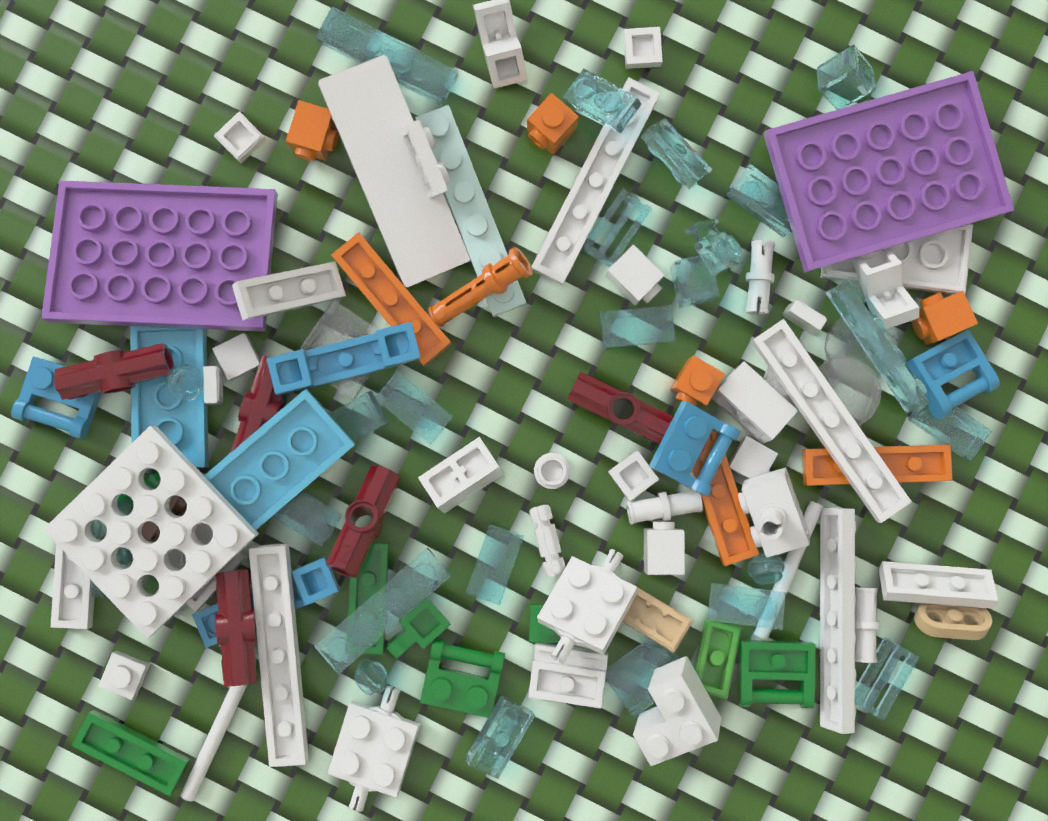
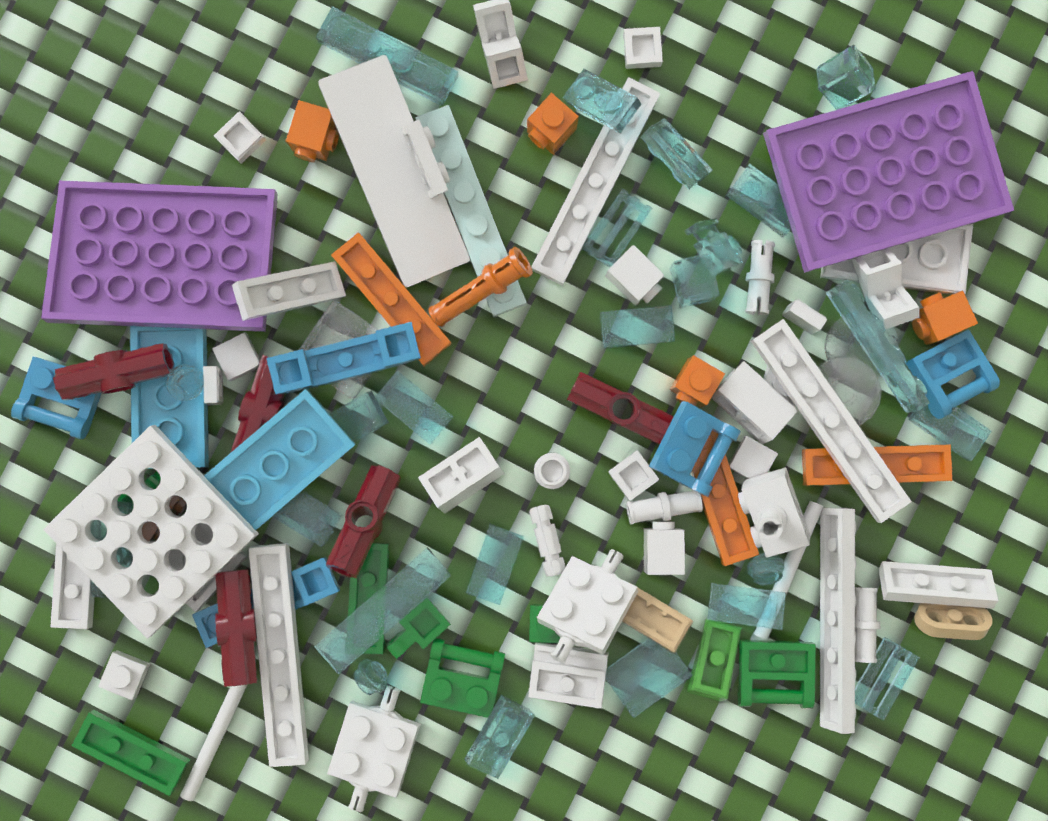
(682, 717): white brick -> none

